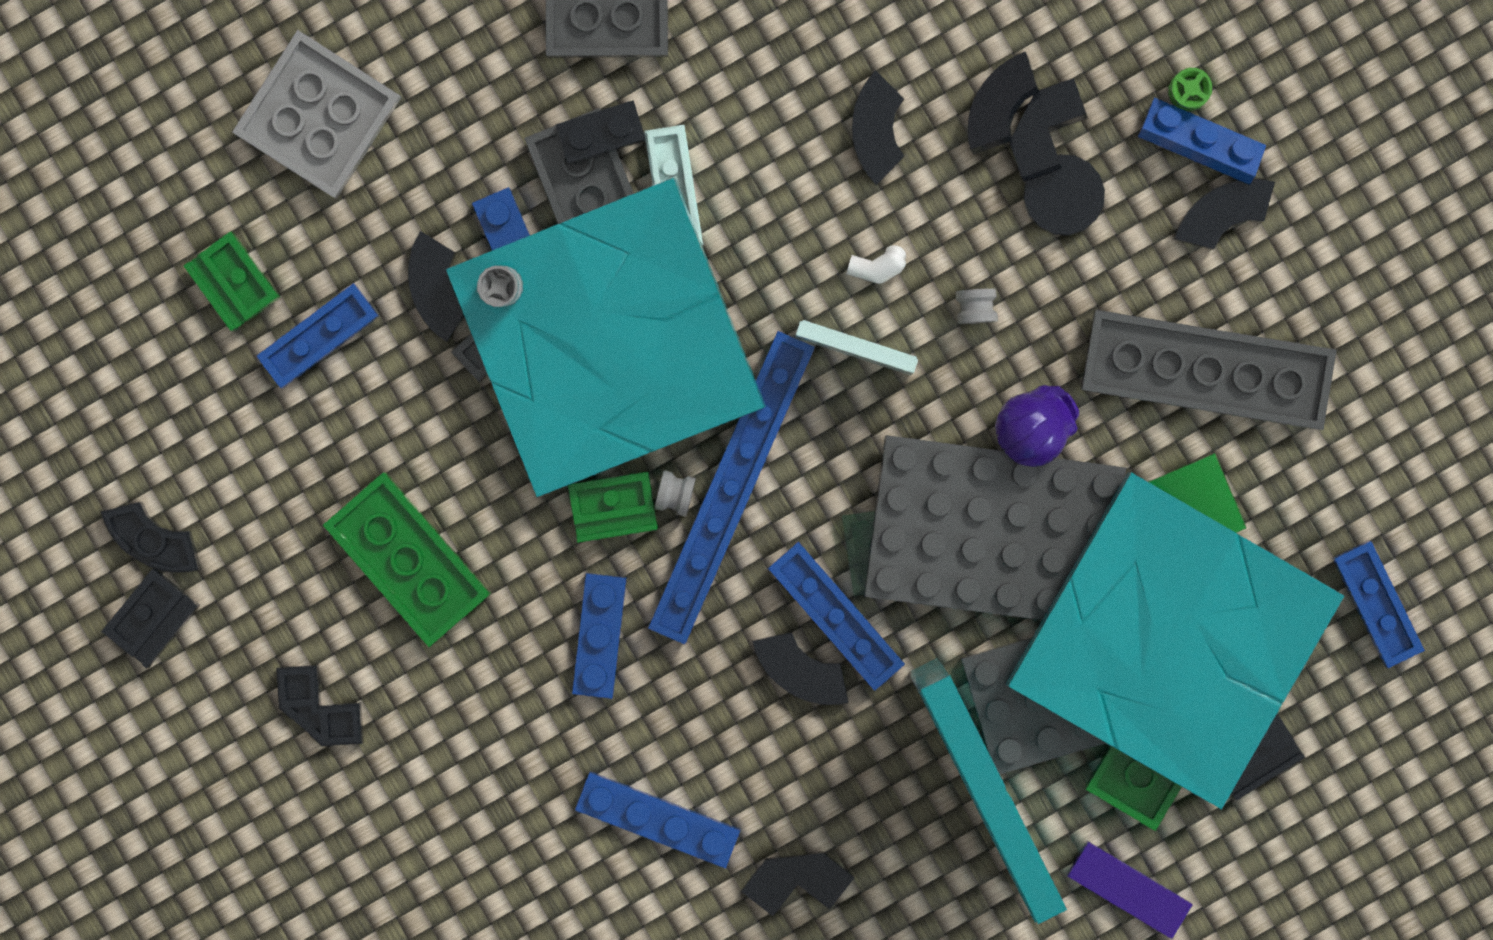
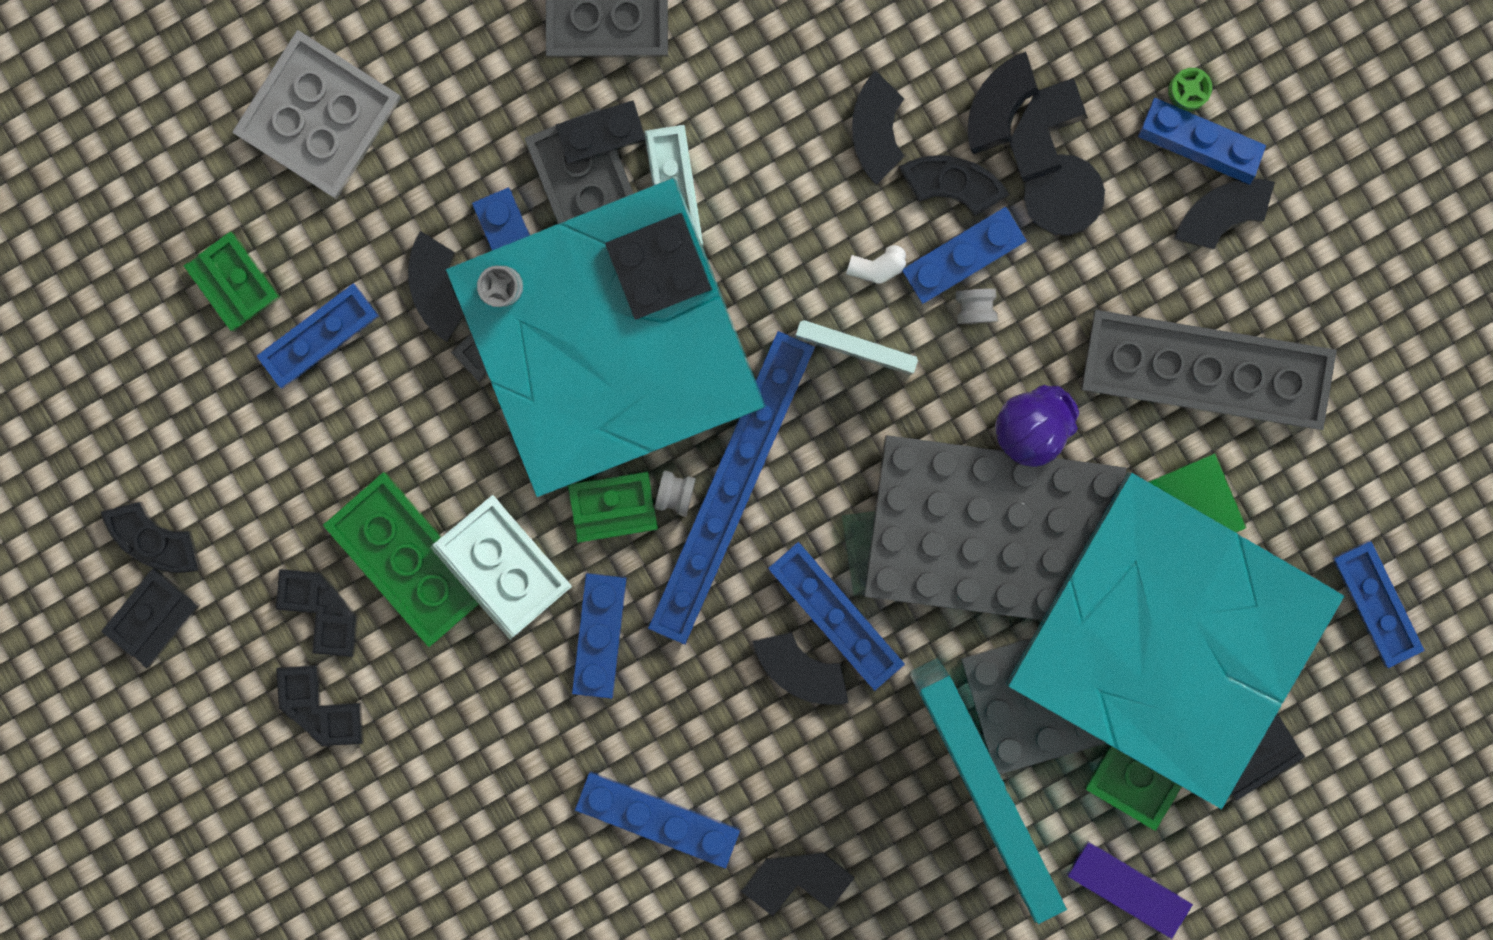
(334, 619): none -> black tile
(501, 567): none -> light aqua tile
(658, 266): none -> black plate
(953, 179): none -> black tile
(964, 255): none -> blue plate

